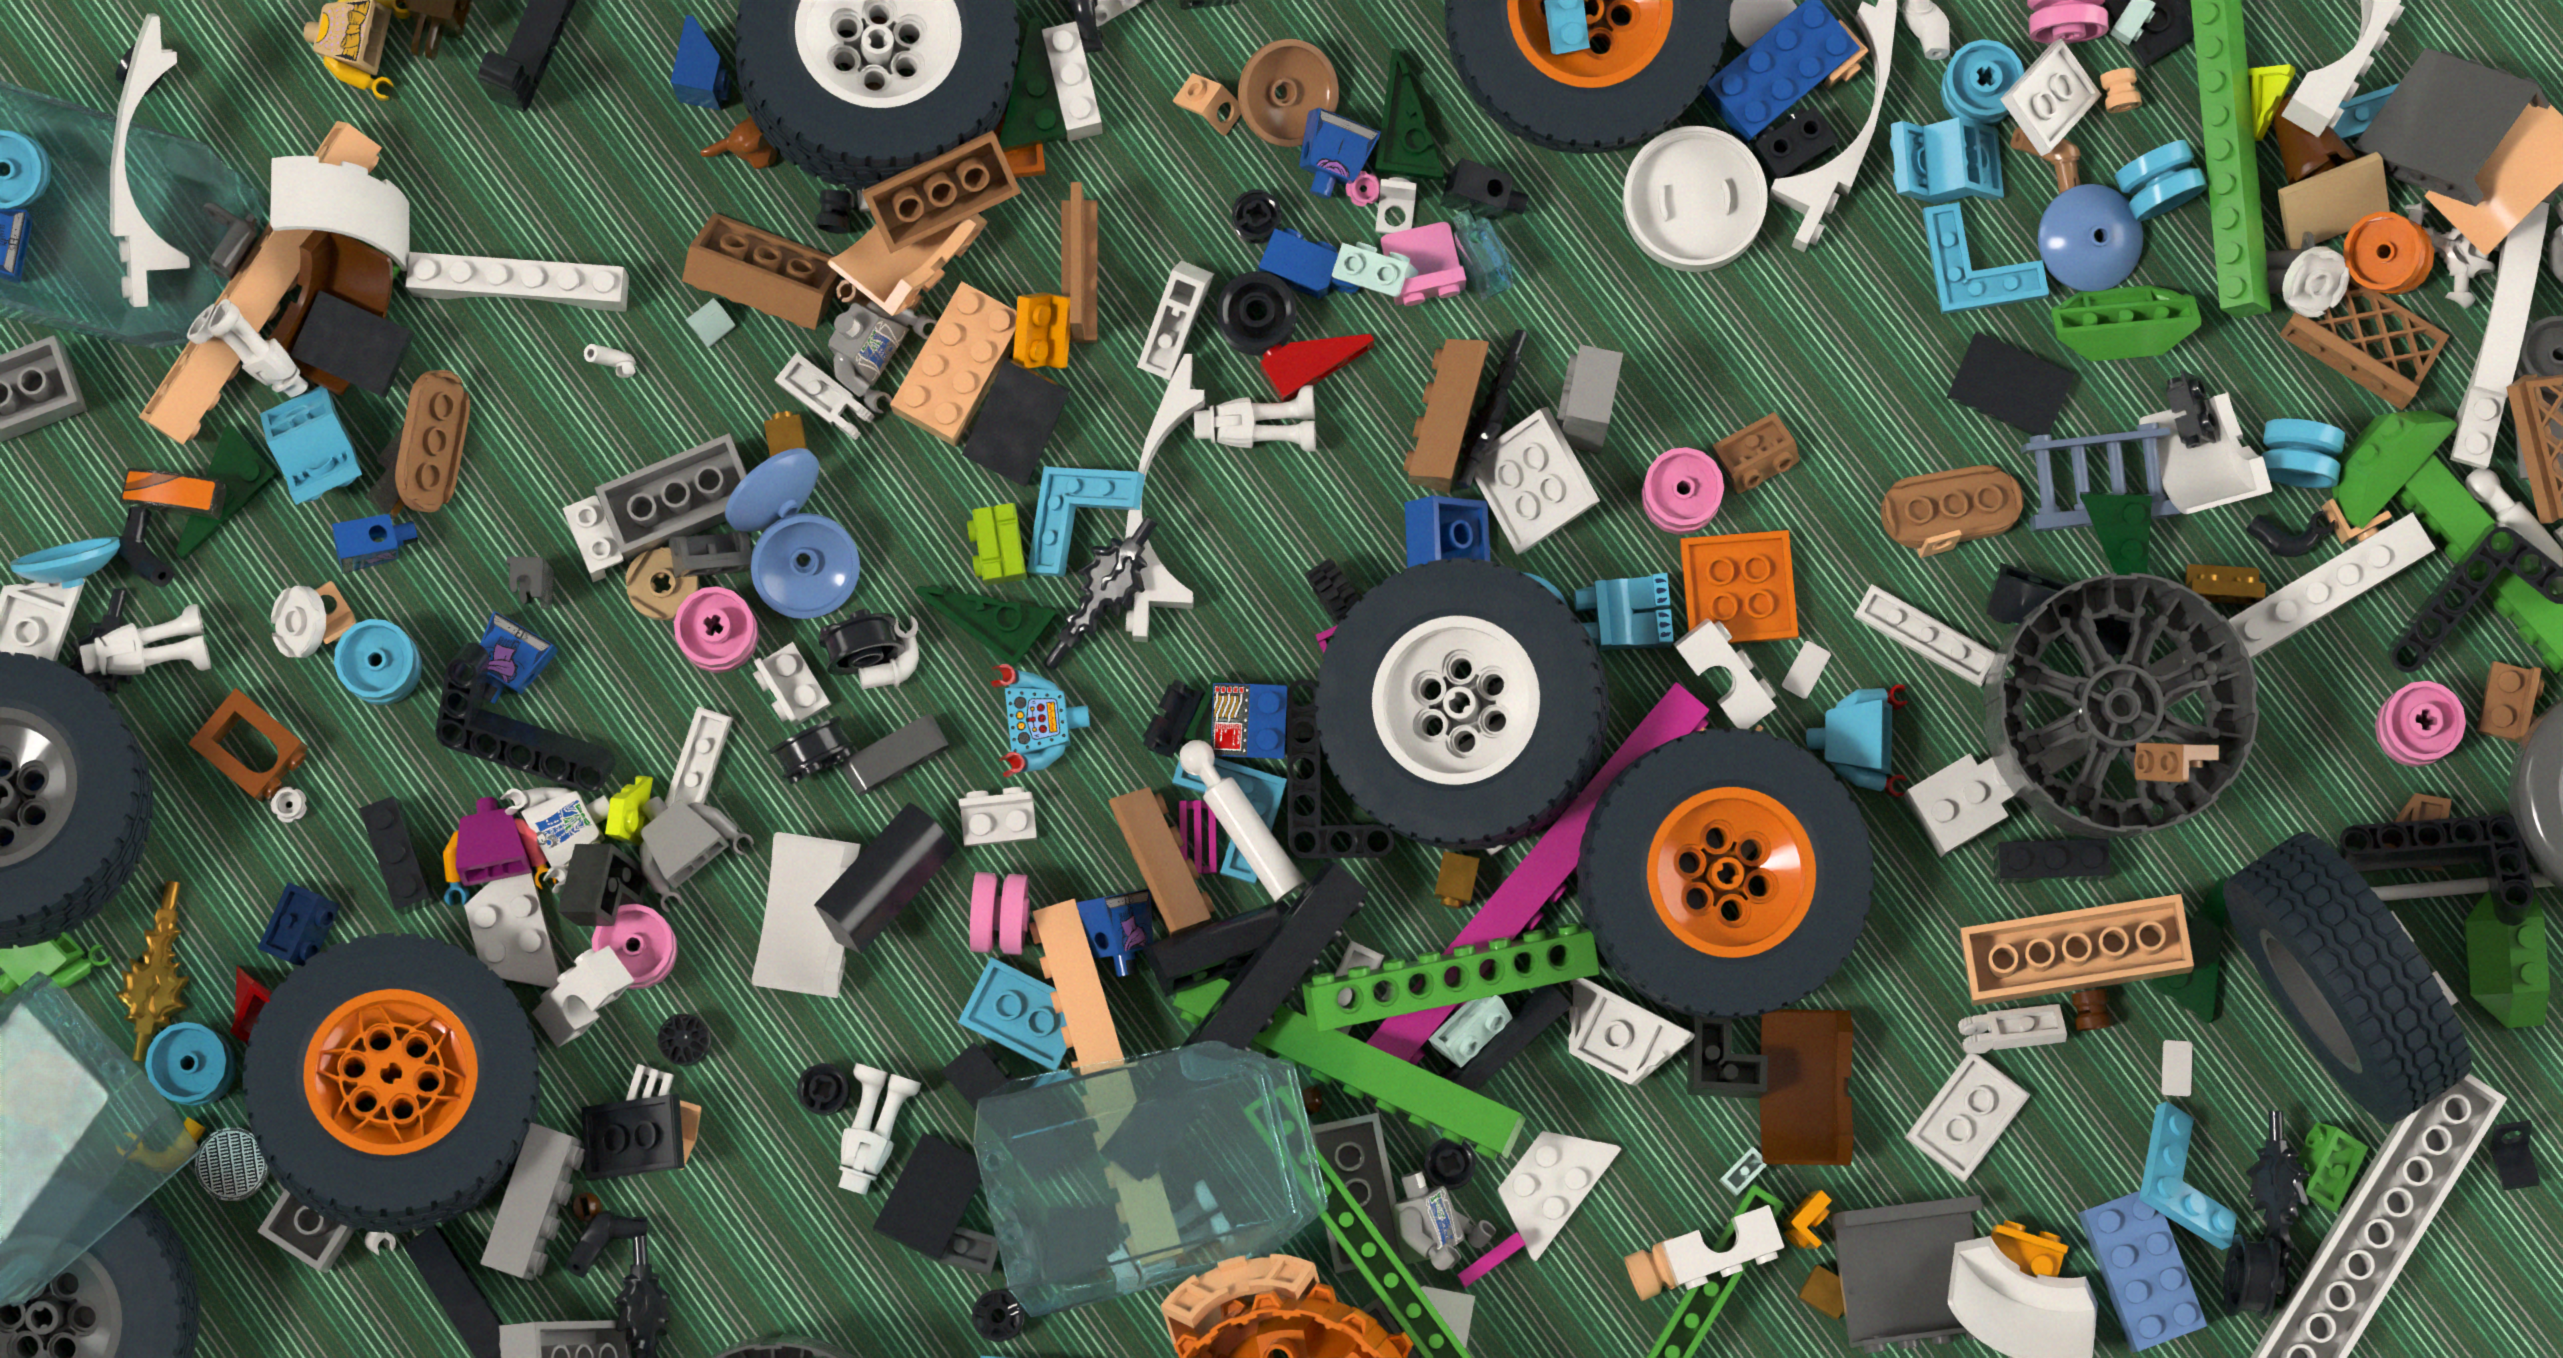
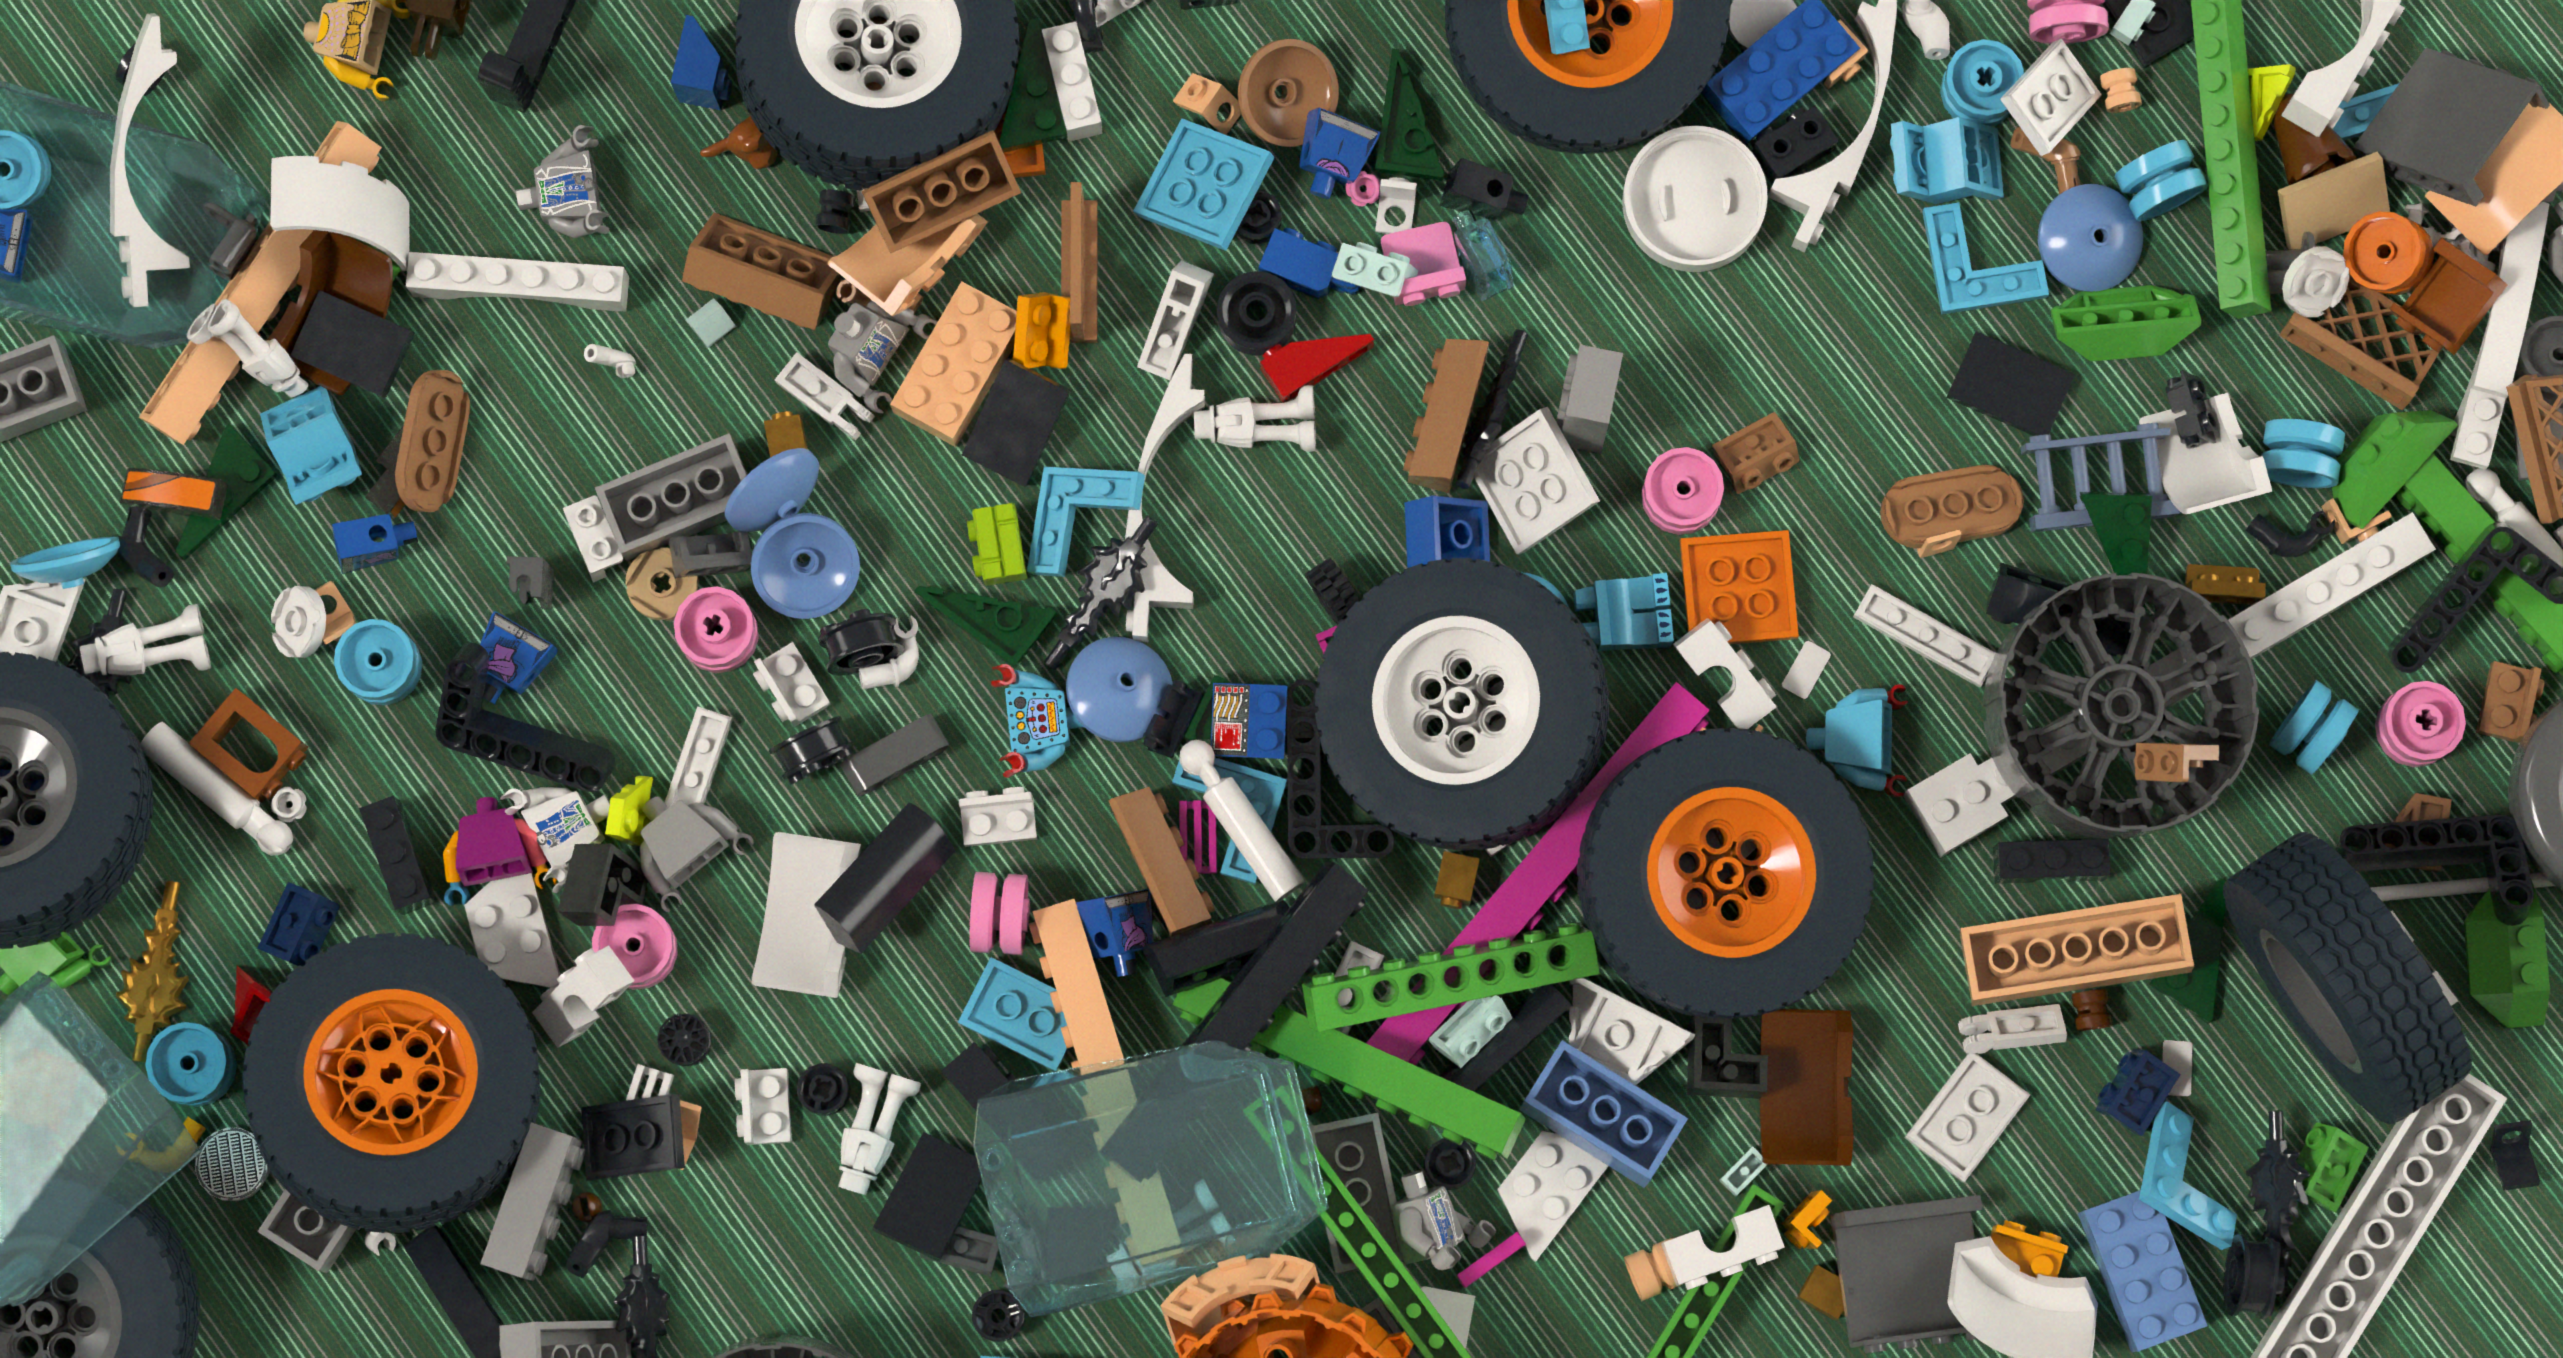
(215, 789): none -> white piece
(567, 188): none -> light grey torso
(764, 1106): none -> white bracket
(1101, 699): none -> medium blue dish
(1203, 184): none -> medium azure plate
(1603, 1114): none -> medium blue brick
(2137, 1090): none -> dark blue bracket
(2318, 730): none -> medium azure wheel
(2449, 299): none -> dark orange panel

